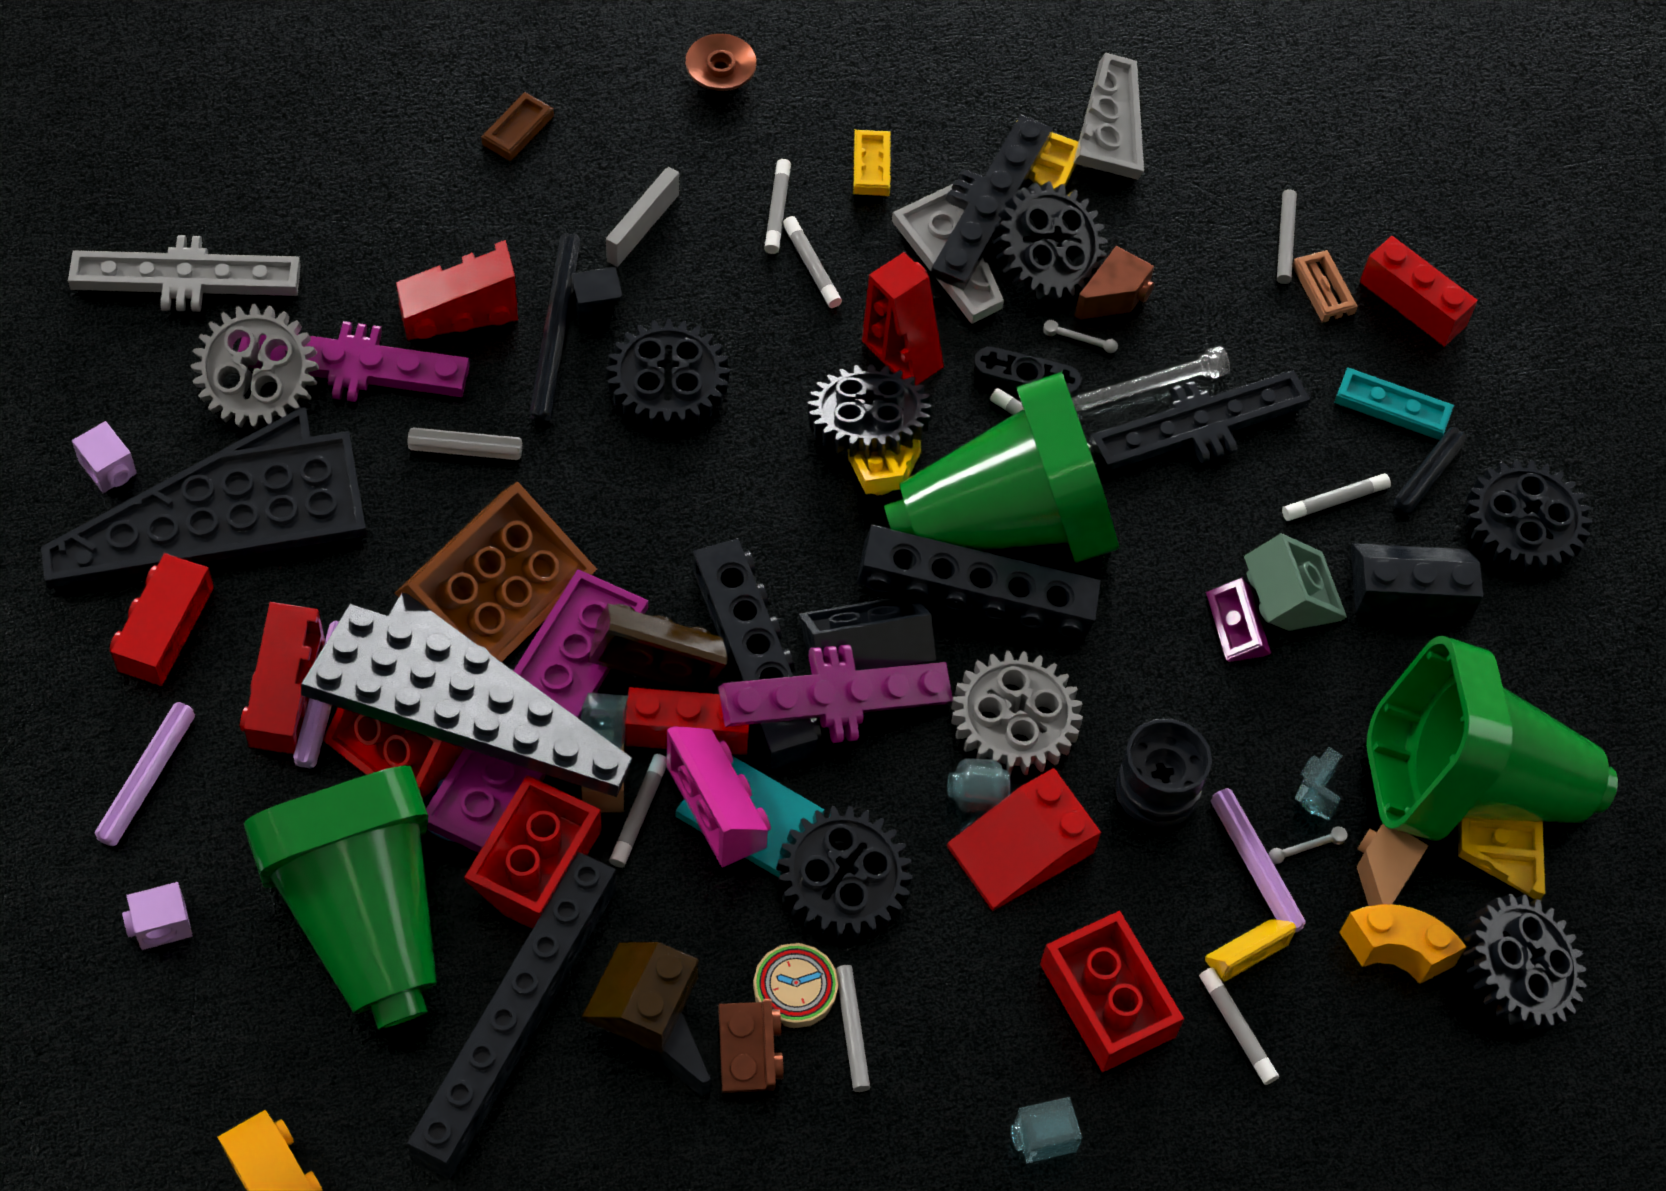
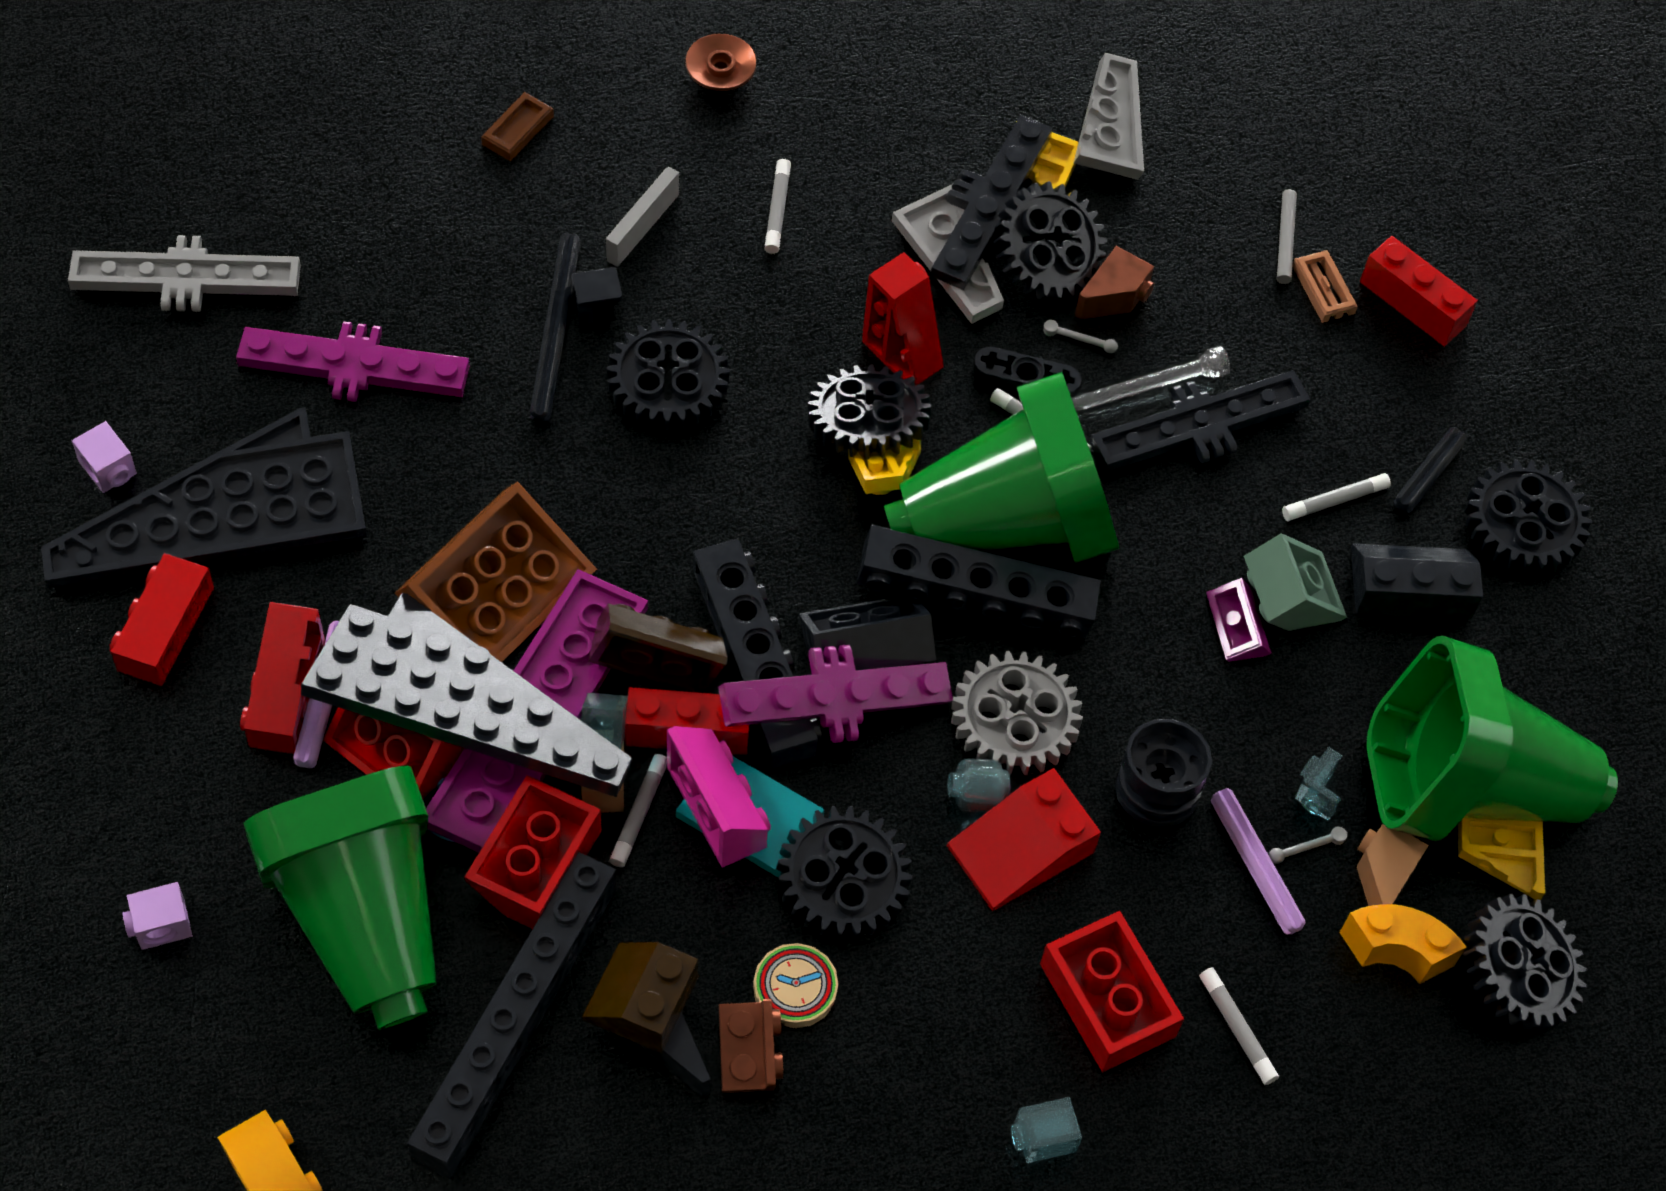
(144, 774): lavender axle -> none
(221, 360): light grey gear -> none
(460, 297): red wedge -> none
(465, 443): light grey axle -> none
(812, 262): light grey bar -> none
(852, 1028): light grey bar -> none
(871, 163): yellow plate -> none
(1250, 948): yellow slope -> none
(1394, 403): teal tile -> none

